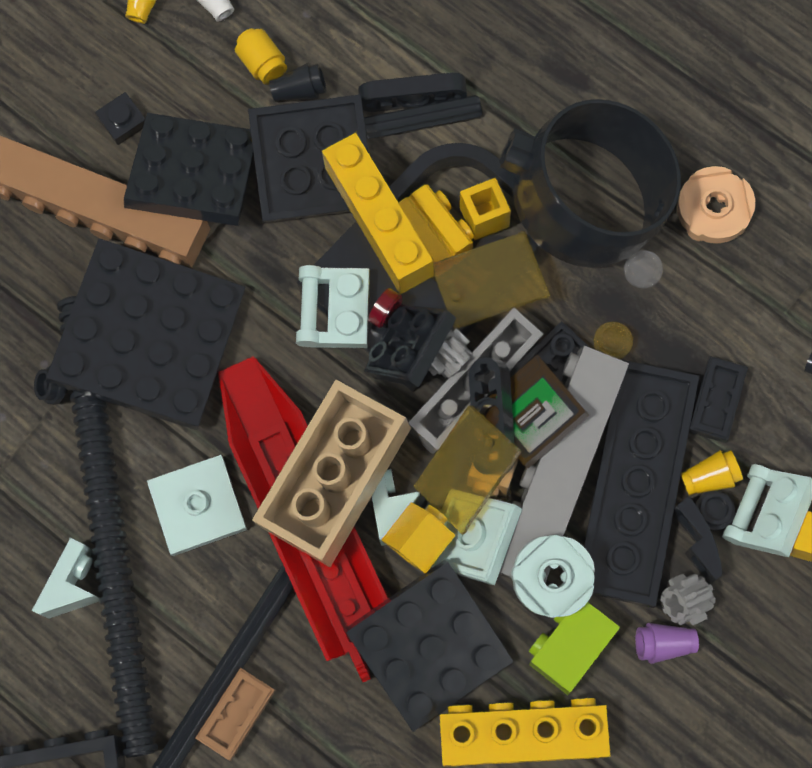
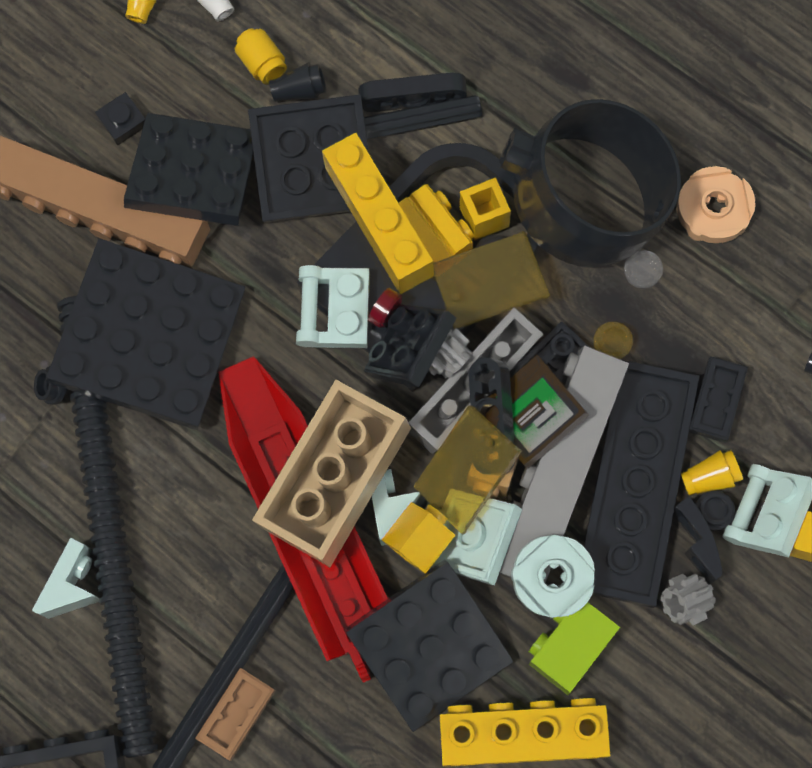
(196, 505): light aqua plate -> none
(665, 642): medium lavender cone -> none

